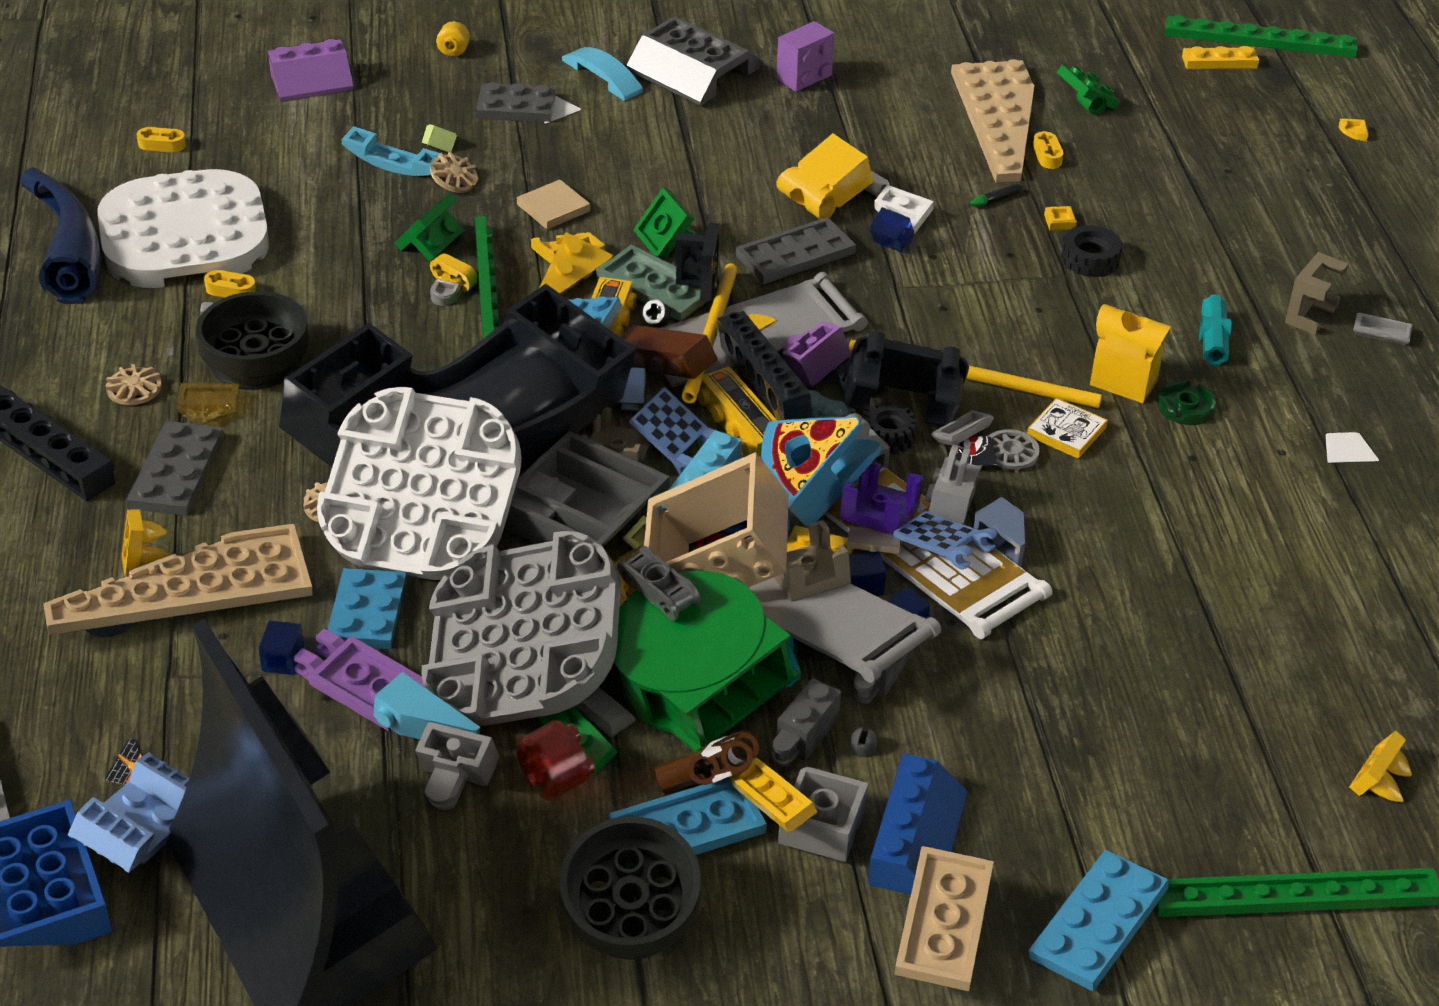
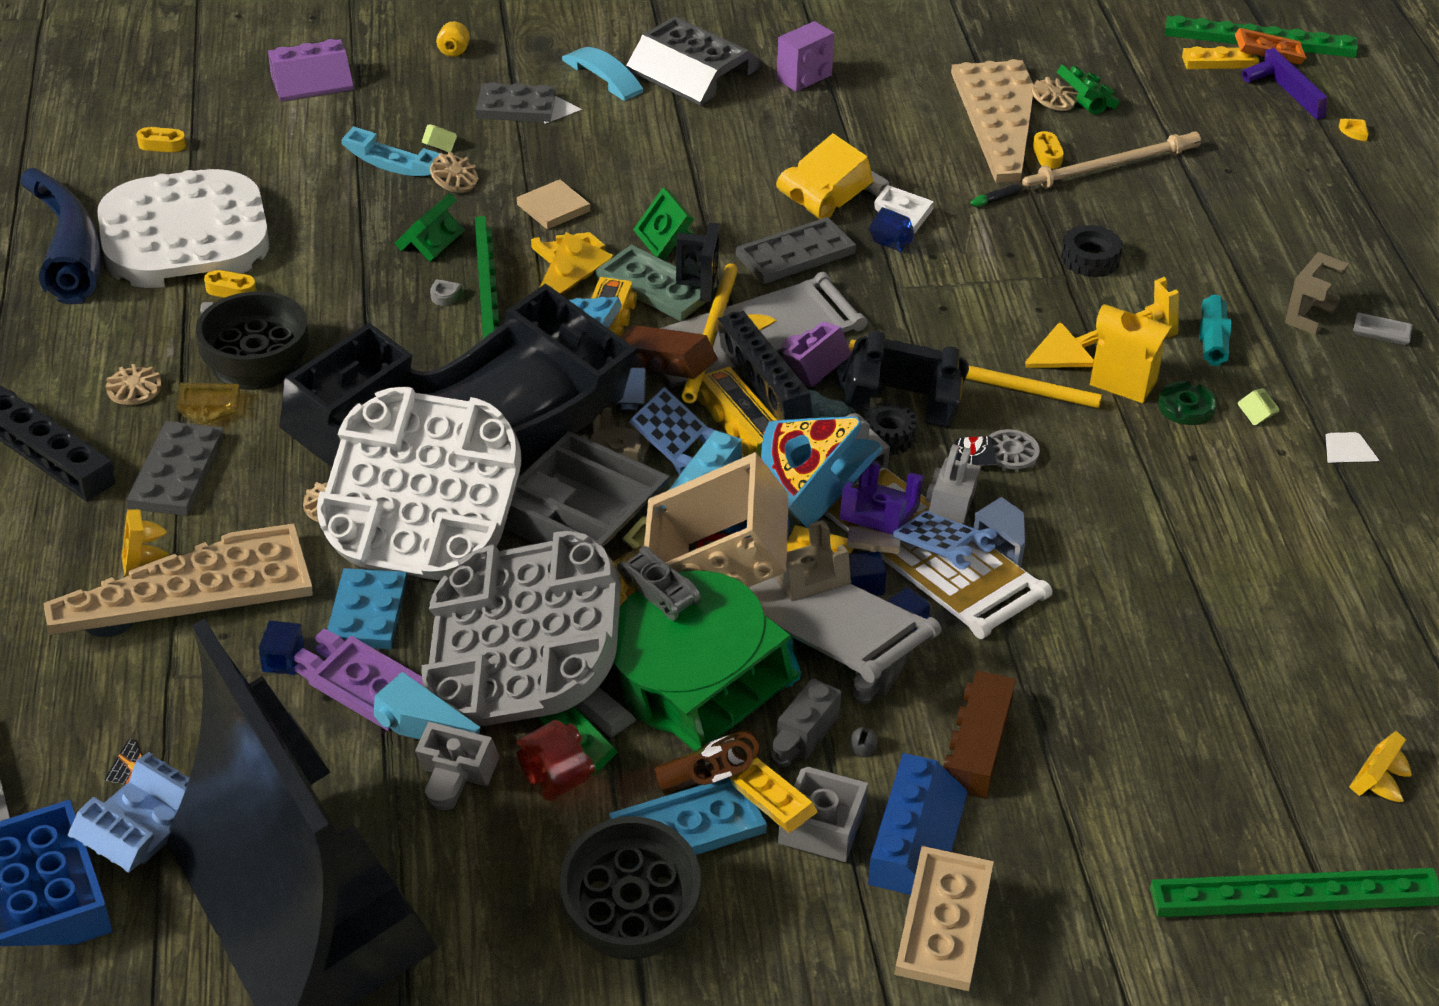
(453, 270): yellow beam -> none
(662, 318): bush -> none
(962, 428): light grey tile -> none
(981, 732): none -> reddish brown brick
(1055, 93): none -> tan wheel
(1060, 218): yellow tile -> none
(1065, 350): none -> yellow piece
(1067, 428): tile -> none
(1098, 920): dark azure plate -> none
(1174, 145): none -> tan bar
(1257, 43): none -> orange plate
(1258, 406): none -> yellowish green slope
(1290, 80): none -> dark purple piece

